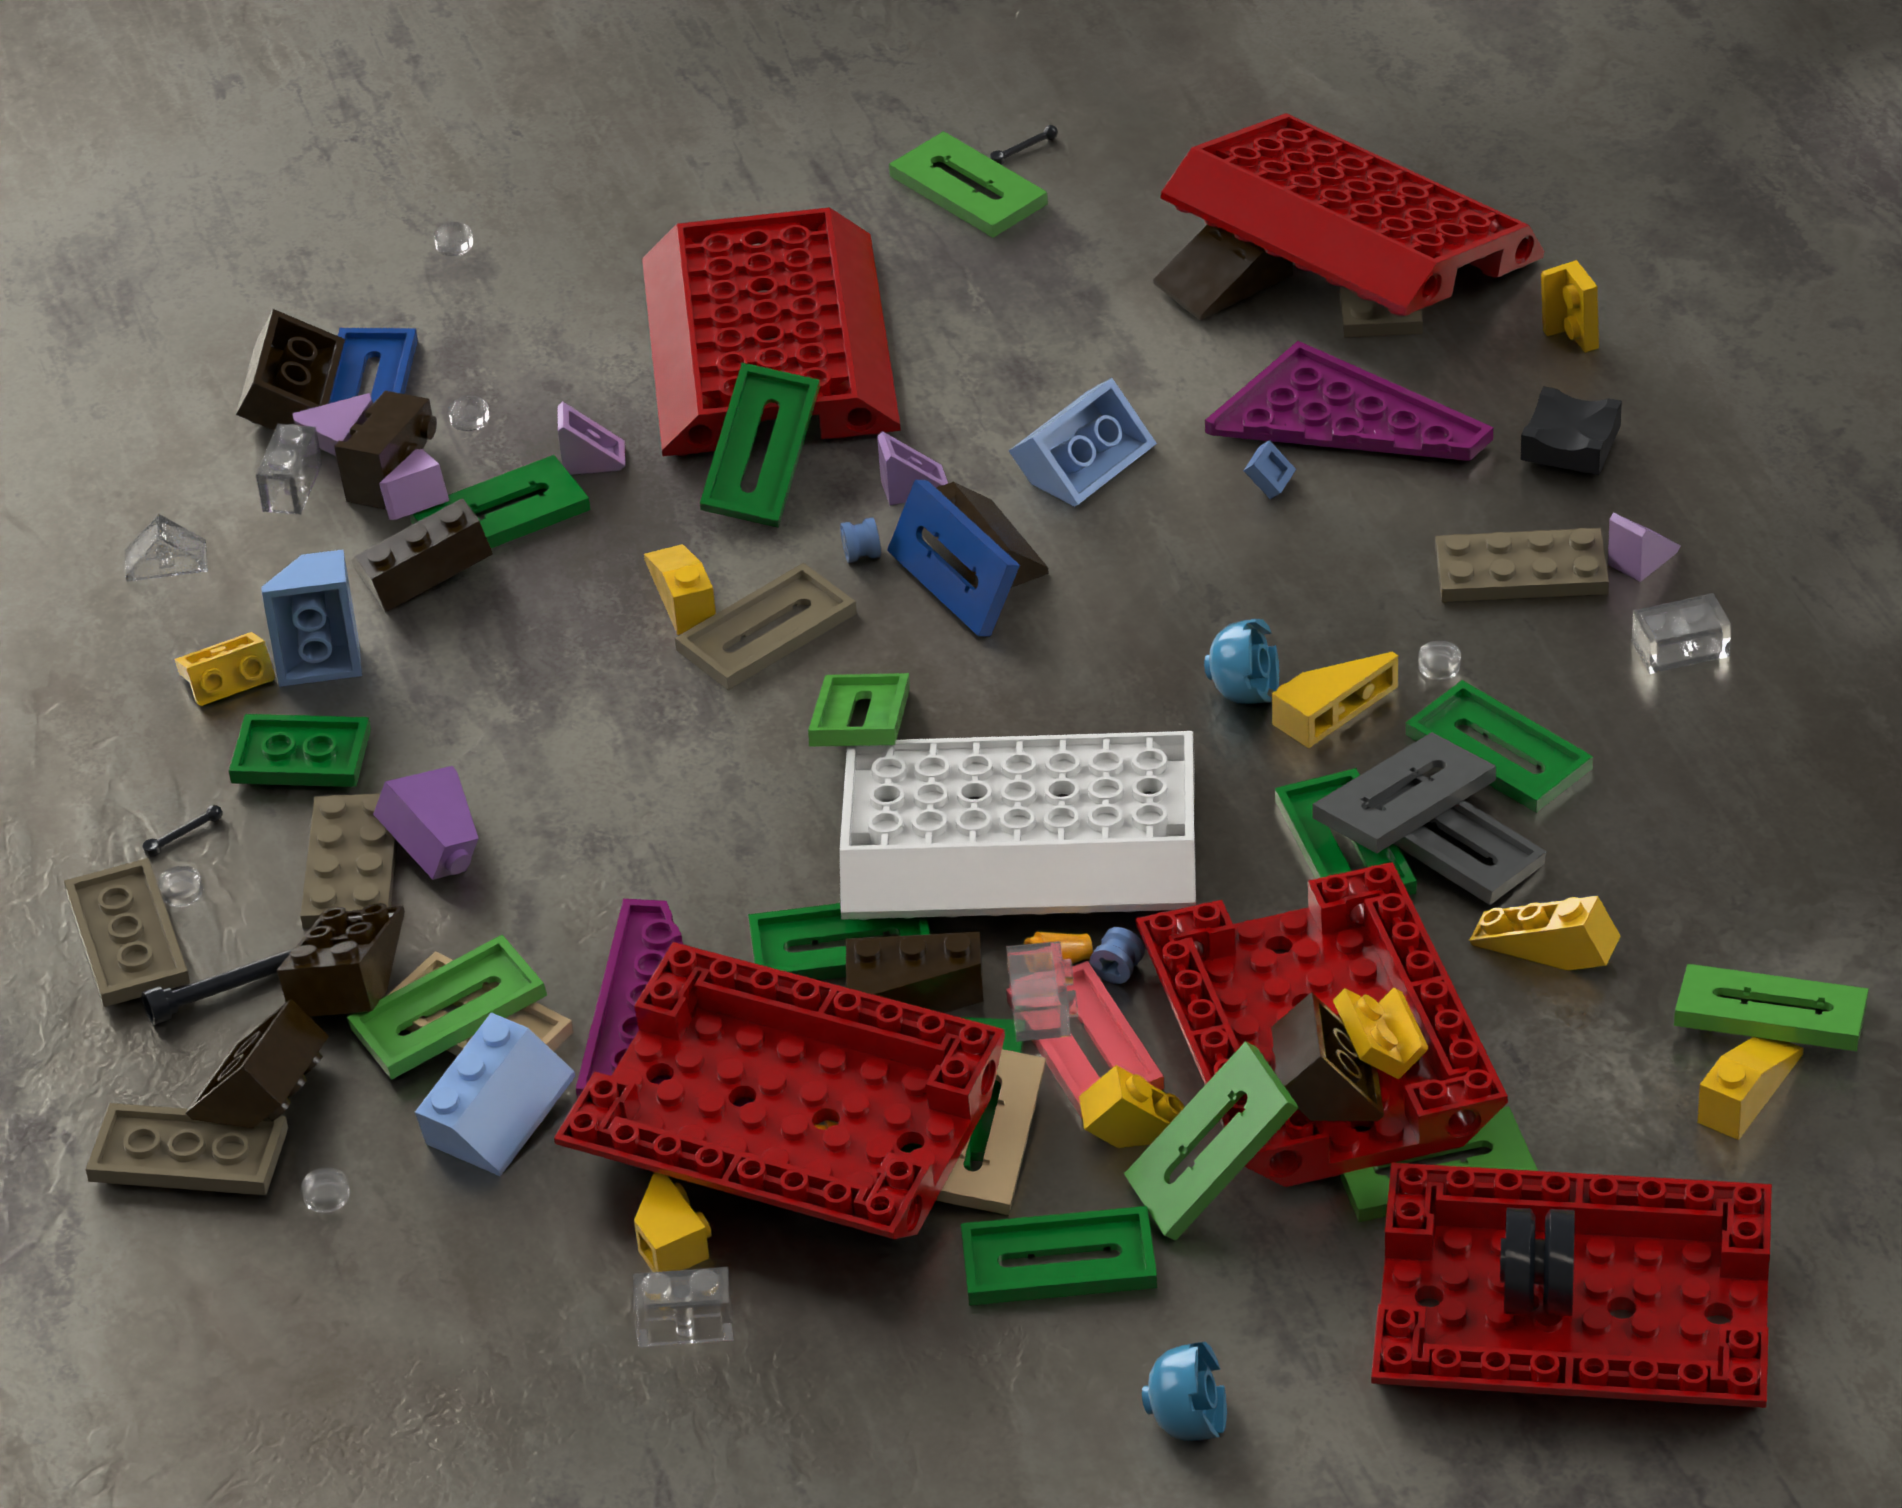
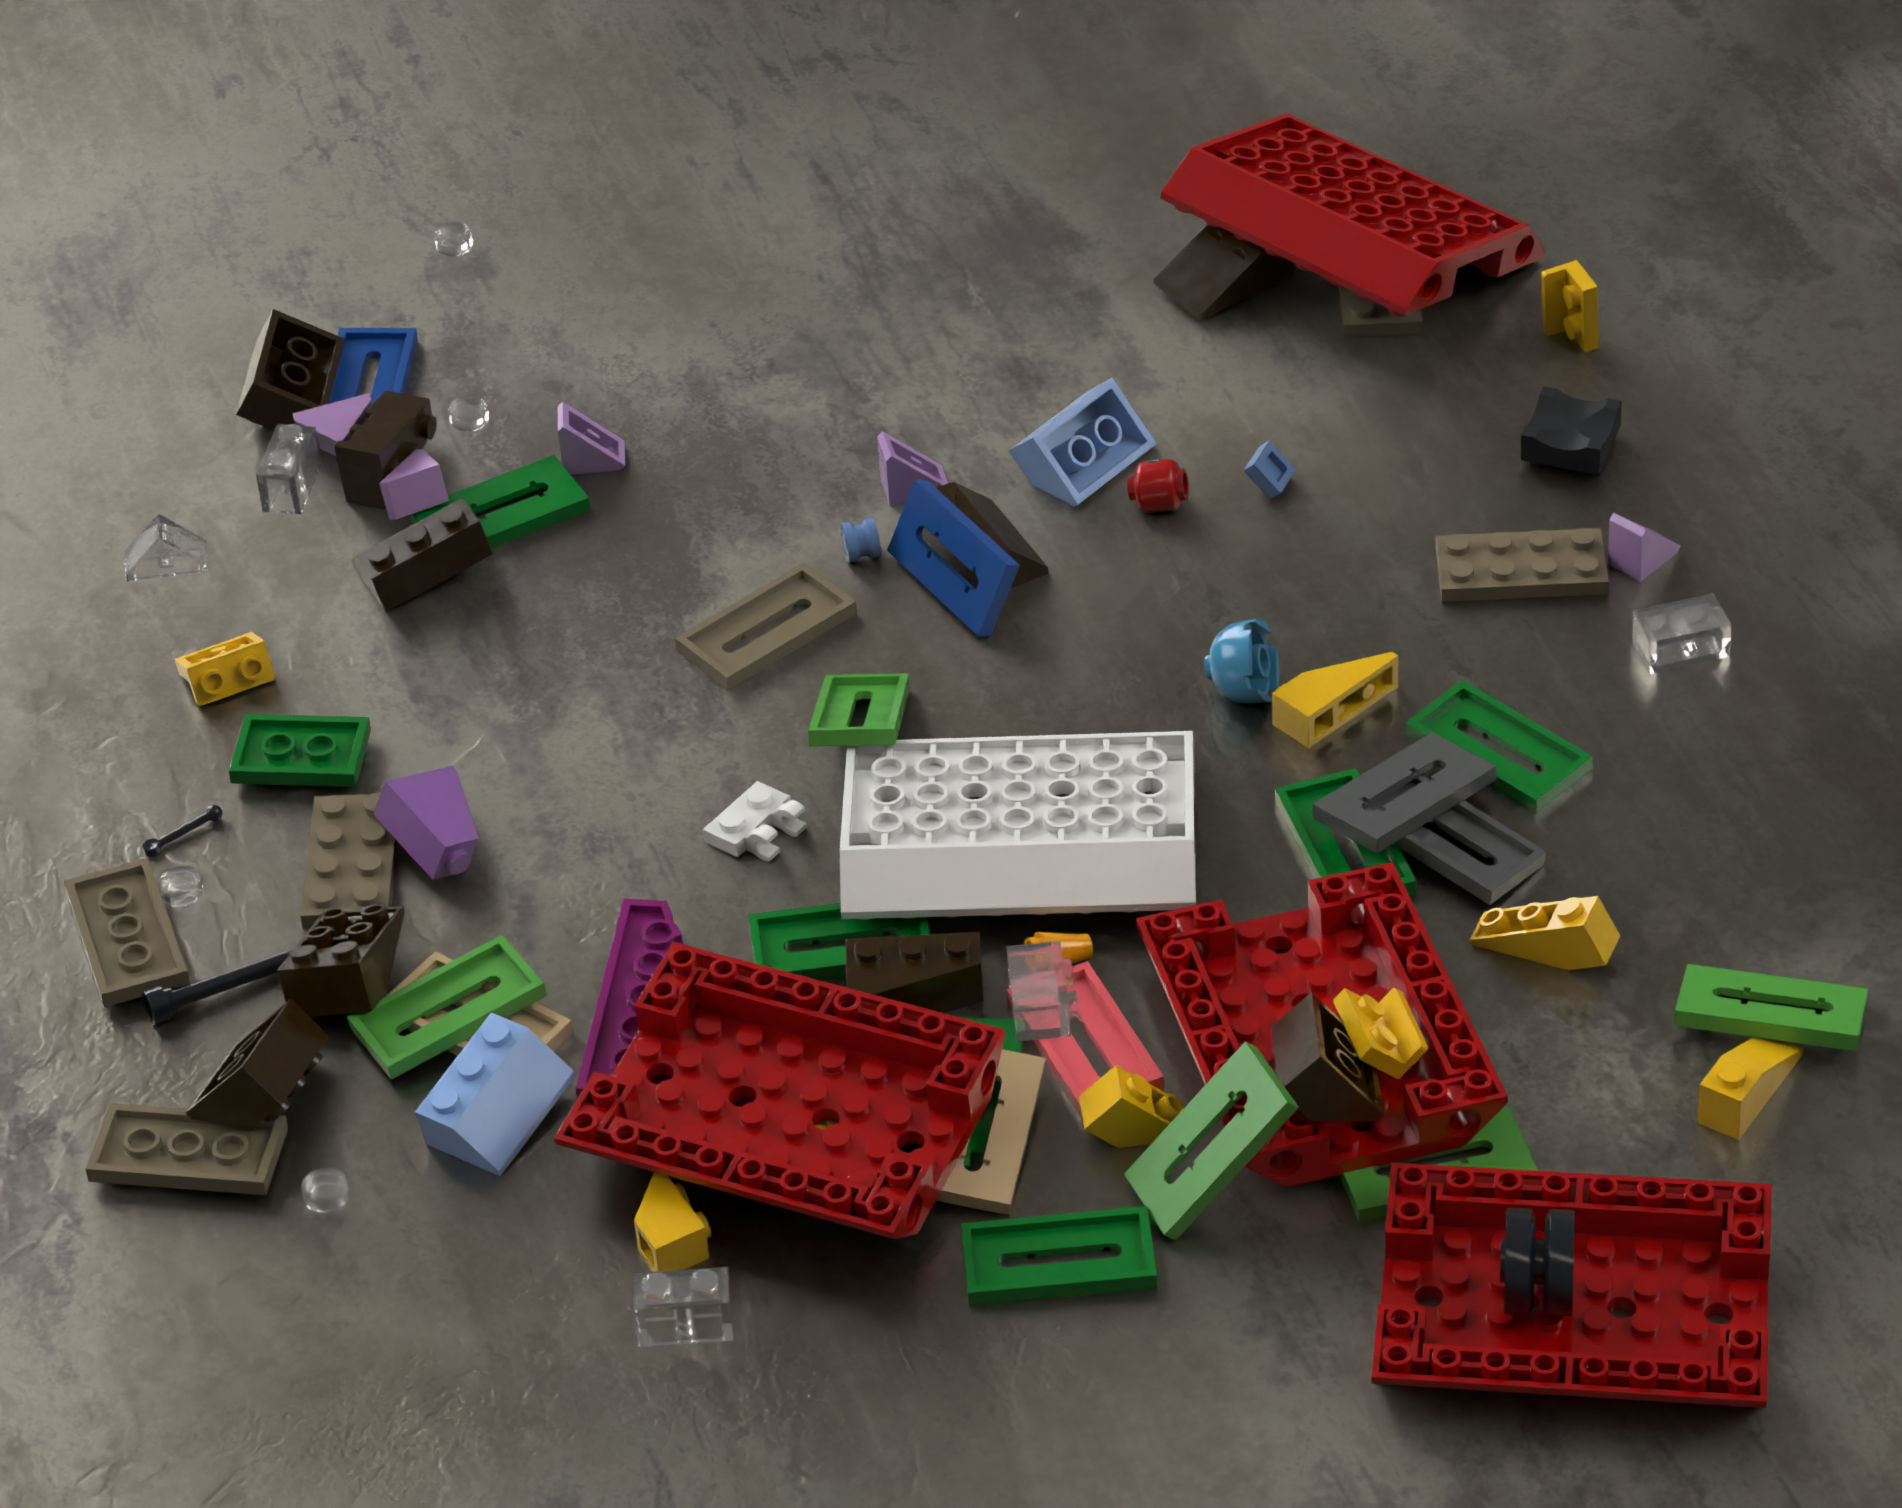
(312, 620): light blue slope -> none
(682, 586): yellow slope -> none
(750, 821): none -> white plate
(752, 392): green piece -> none
(816, 306): red slope -> none
(989, 215): bright green piece -> none
(1050, 132): black hinge -> none
(1117, 955): medium blue wheel -> none
(1158, 486): none -> red head
(1185, 1393): dark azure cylinder -> none
(1334, 404): magenta wing -> none
(1439, 660): clear tile -> none

